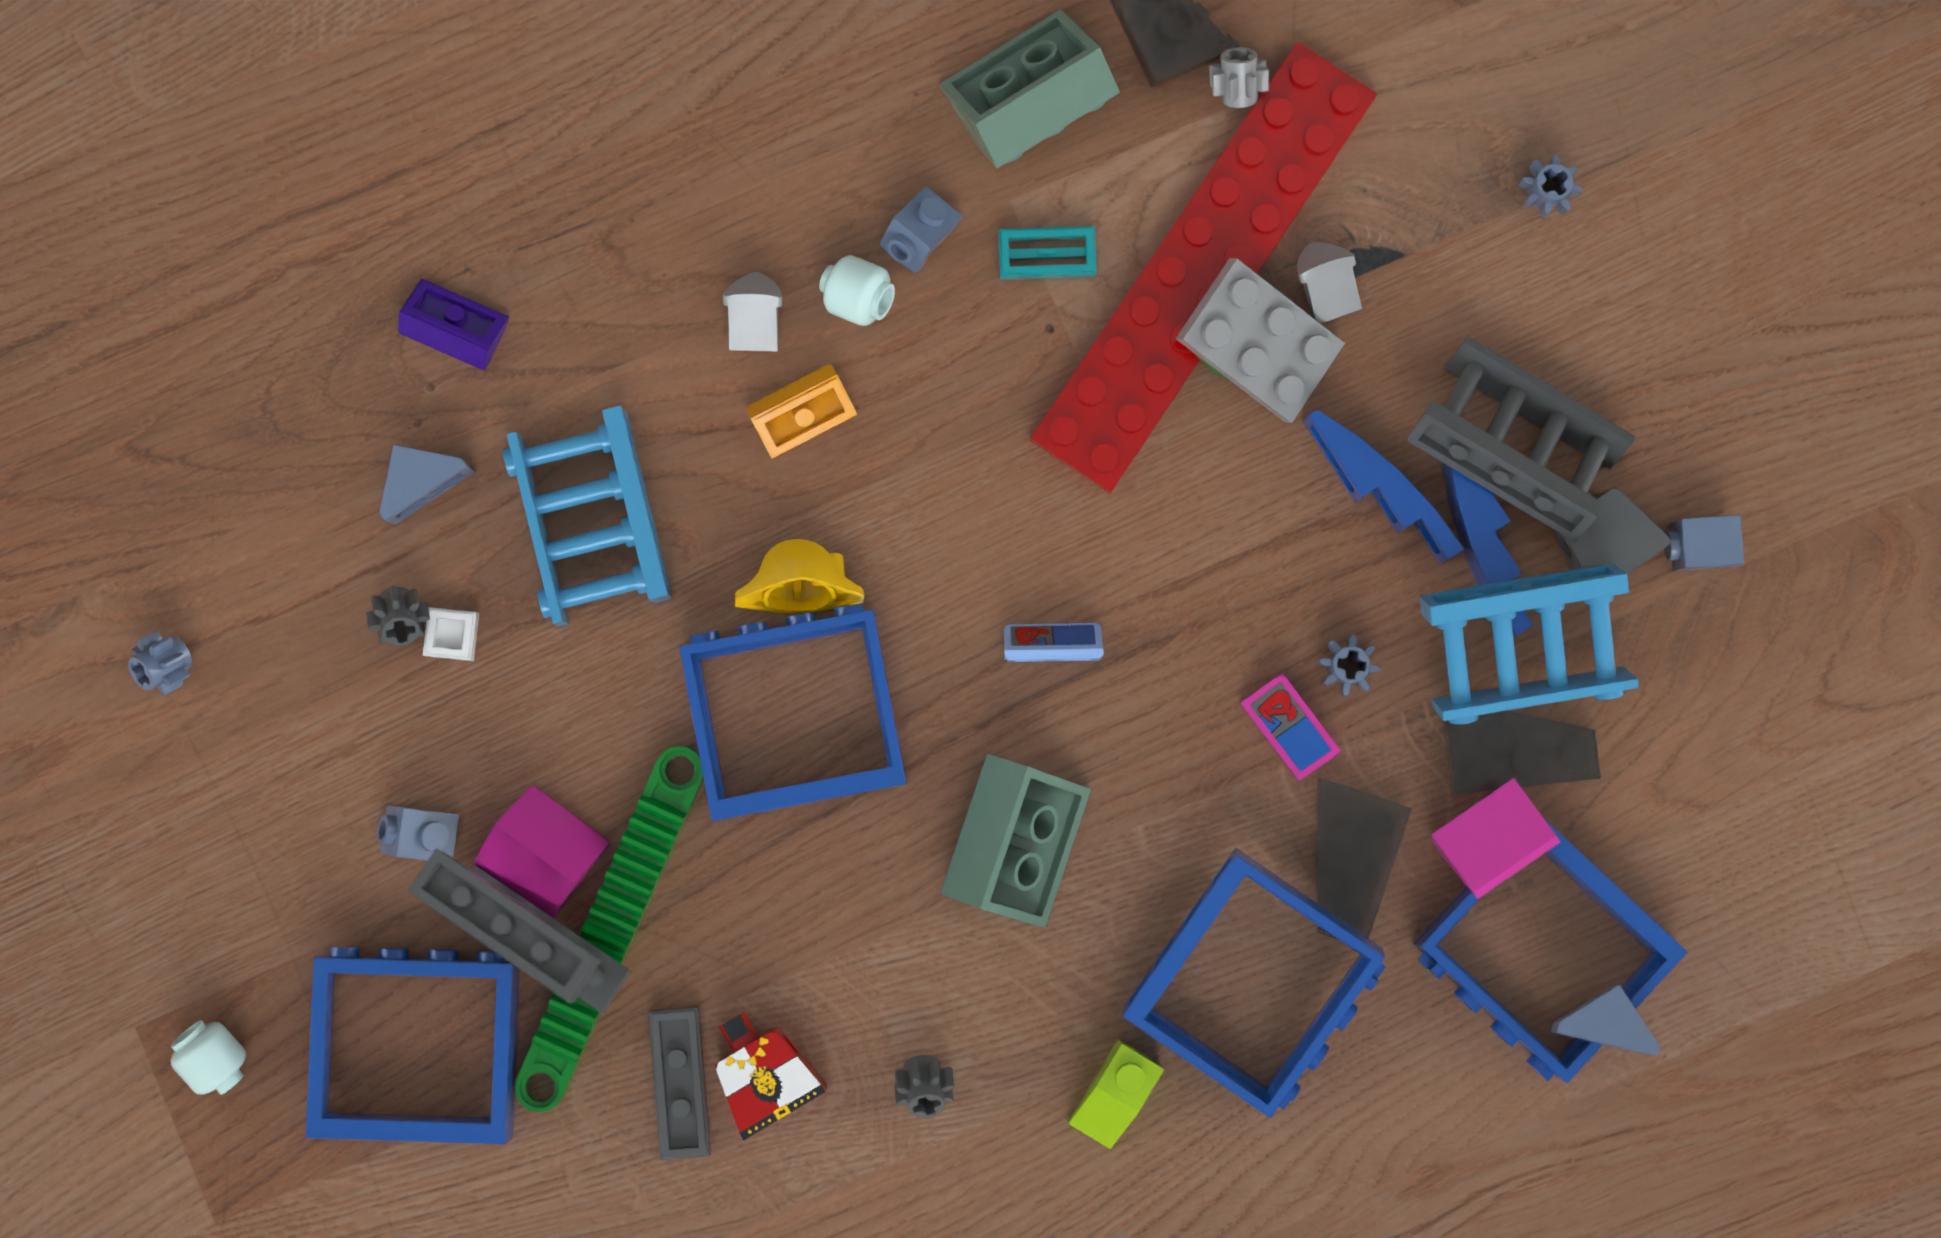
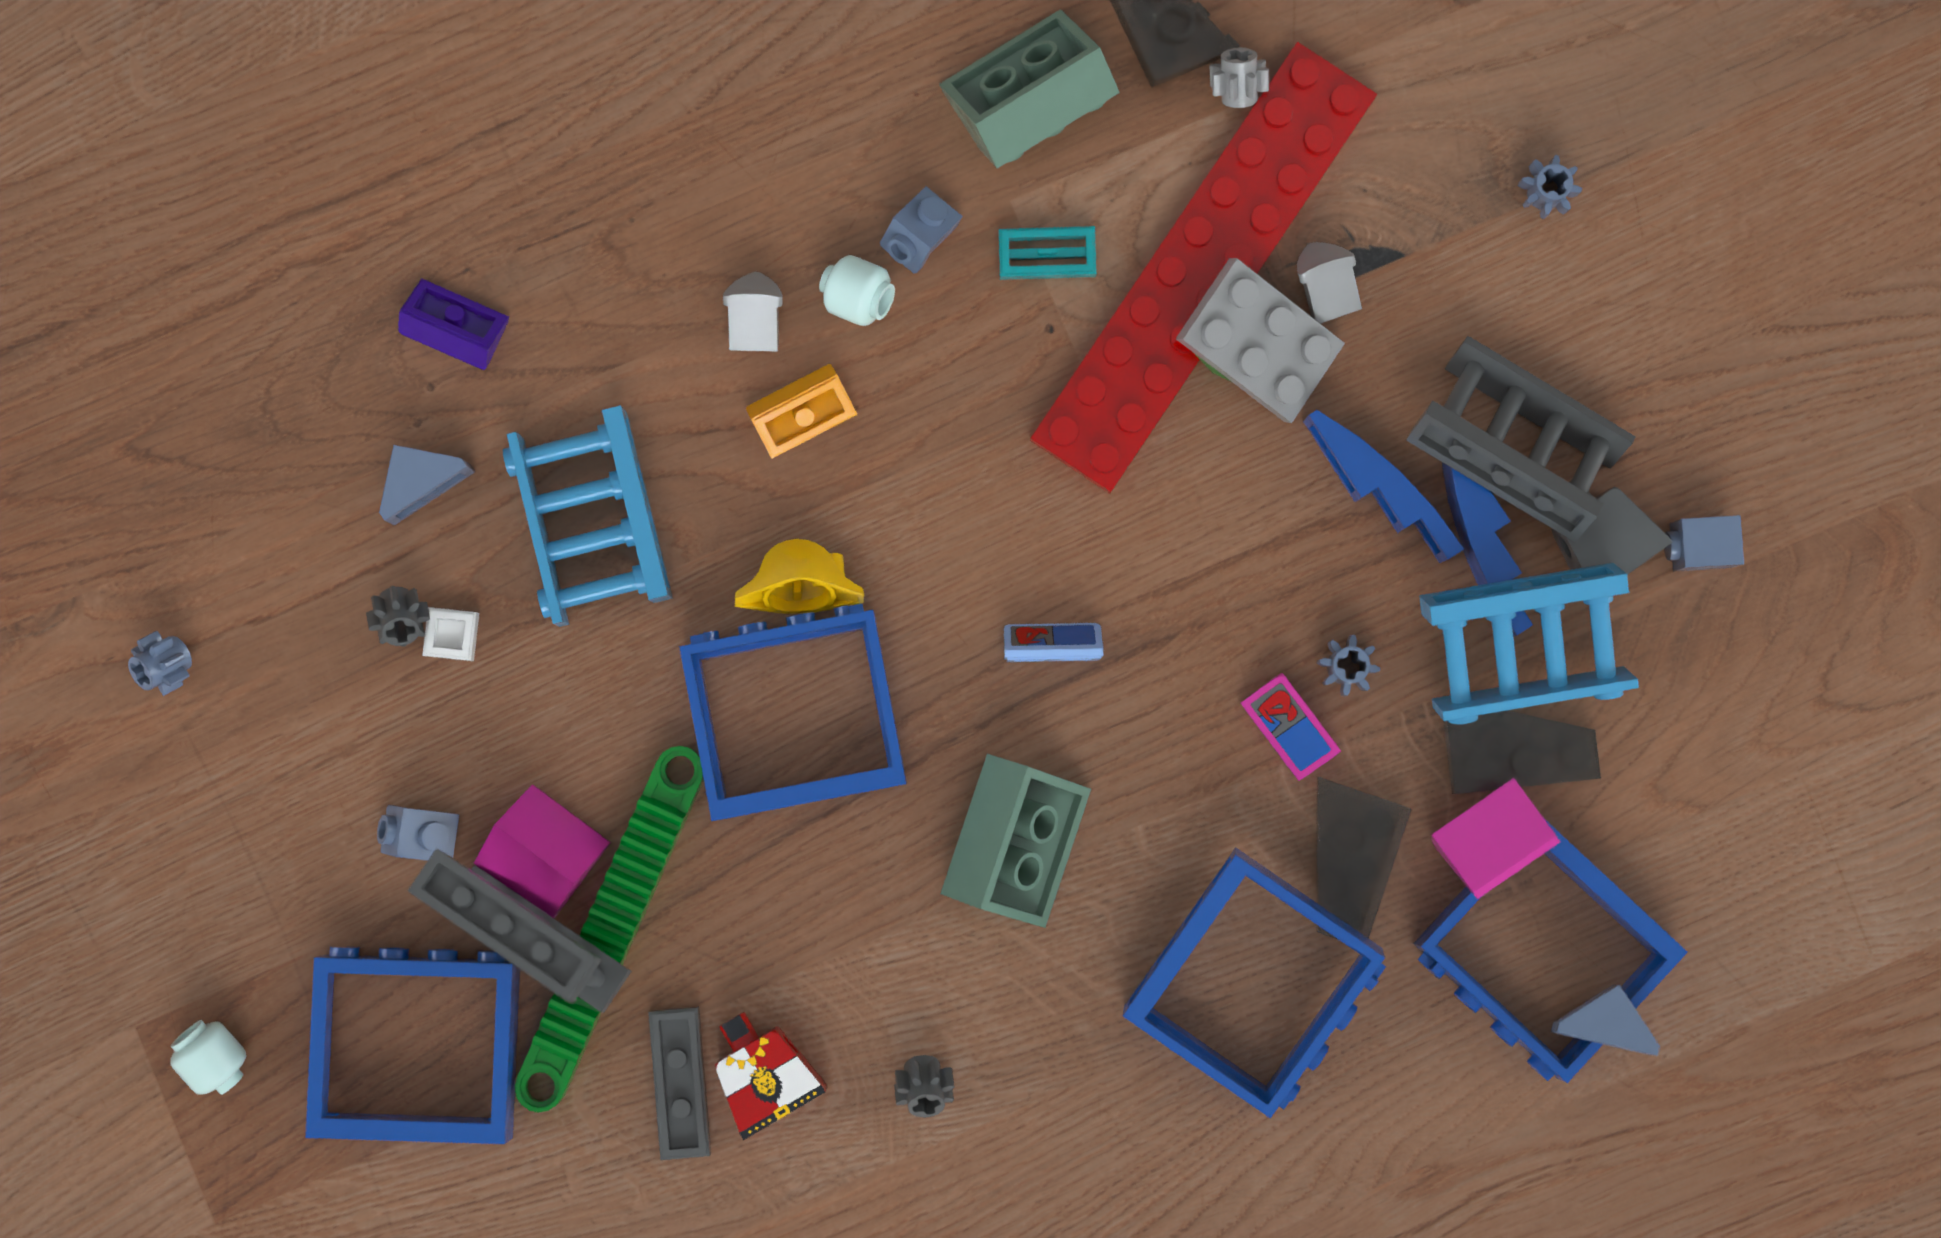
(1116, 1094): lime slope -> none

